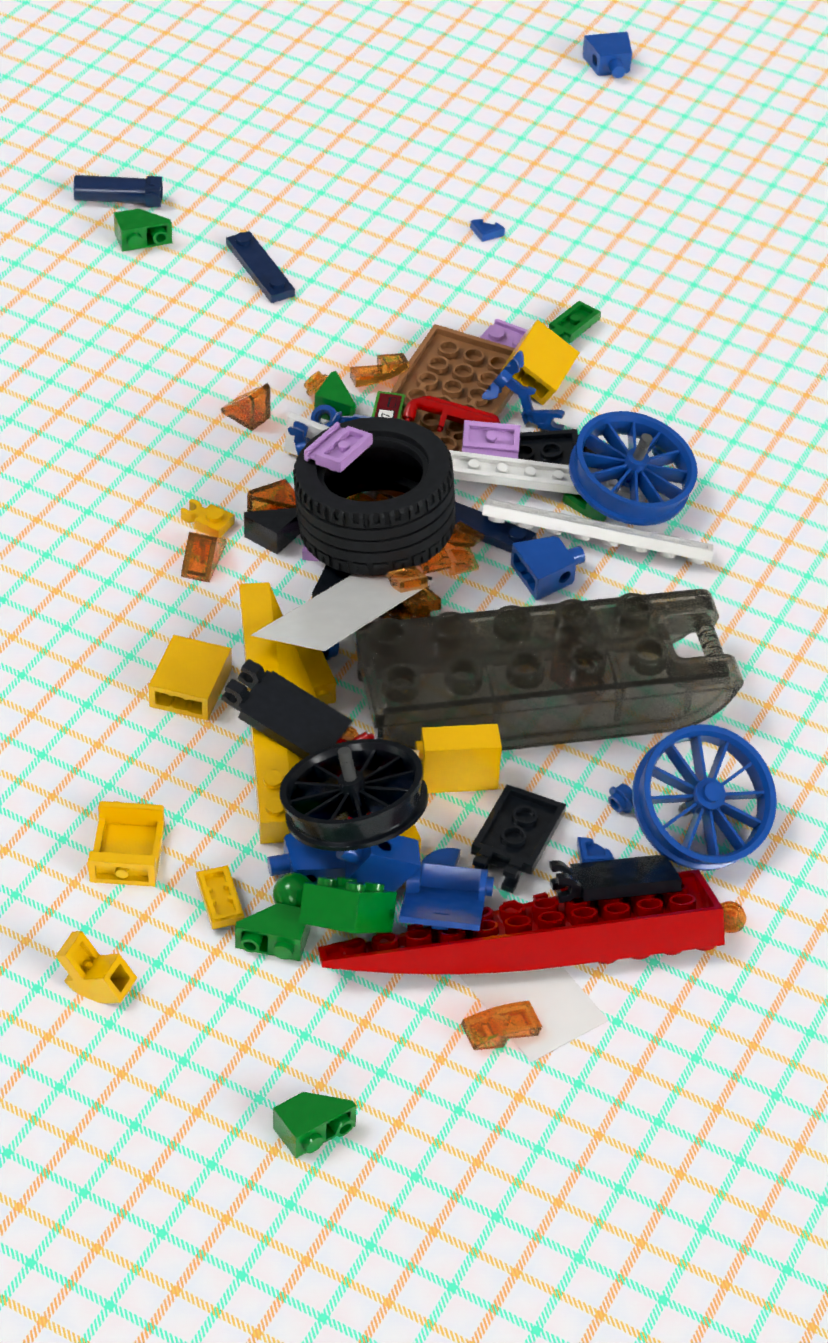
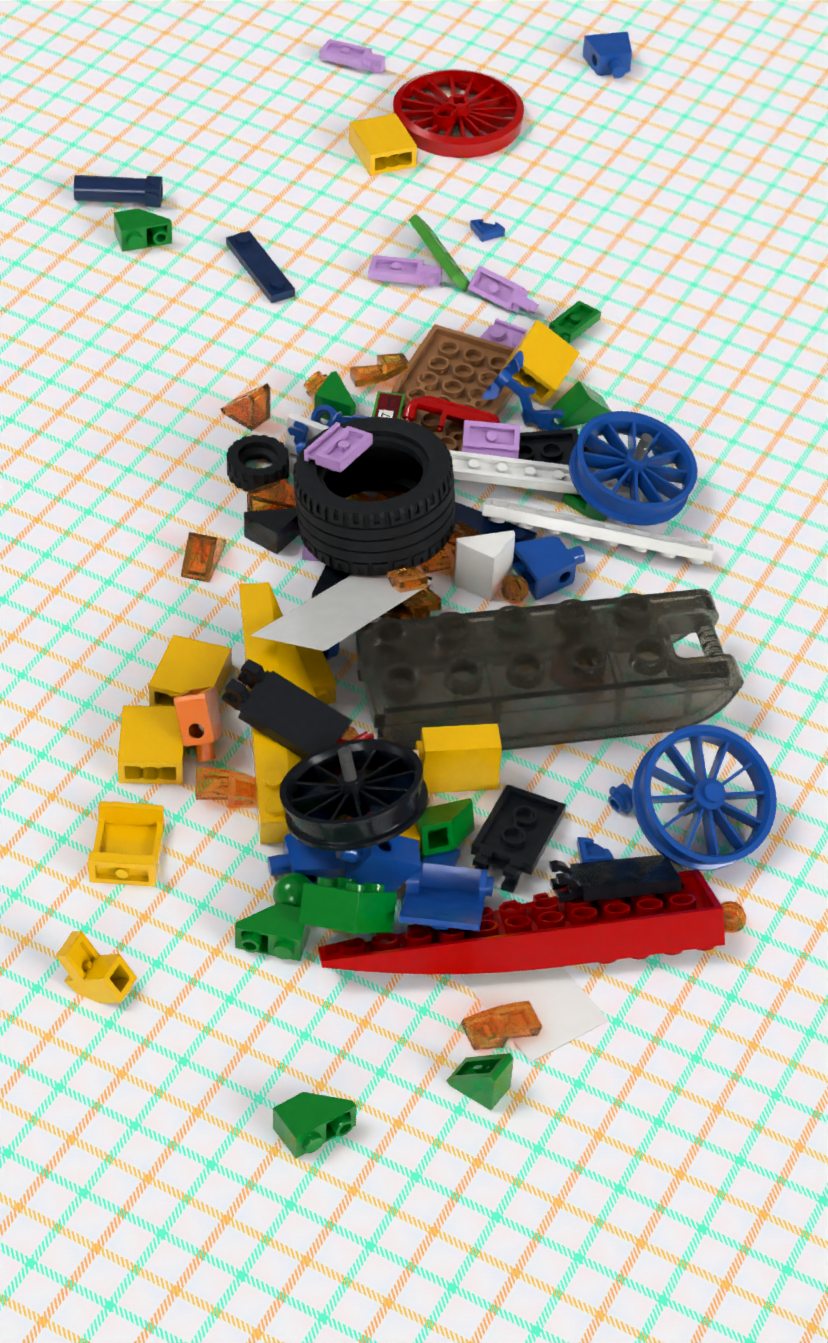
(150, 746): none -> yellow brick
(199, 708): none -> orange torso
(208, 520): yellow plate -> none
(219, 897): yellow plate -> none
(226, 785): none -> clear orange slope
(257, 448): none -> black tyre
(352, 55): none -> lavender hinge
(382, 144): none -> yellow brick
(404, 270): none -> lavender hinge
(439, 252): none -> bright green tile
(445, 826): none -> green slope
(473, 114): none -> red piece
(483, 562): none -> white slope
(483, 1078): none -> green slope
(501, 291): none -> lavender hinge
(514, 588): none -> clear orange plate
(580, 405): none -> green slope

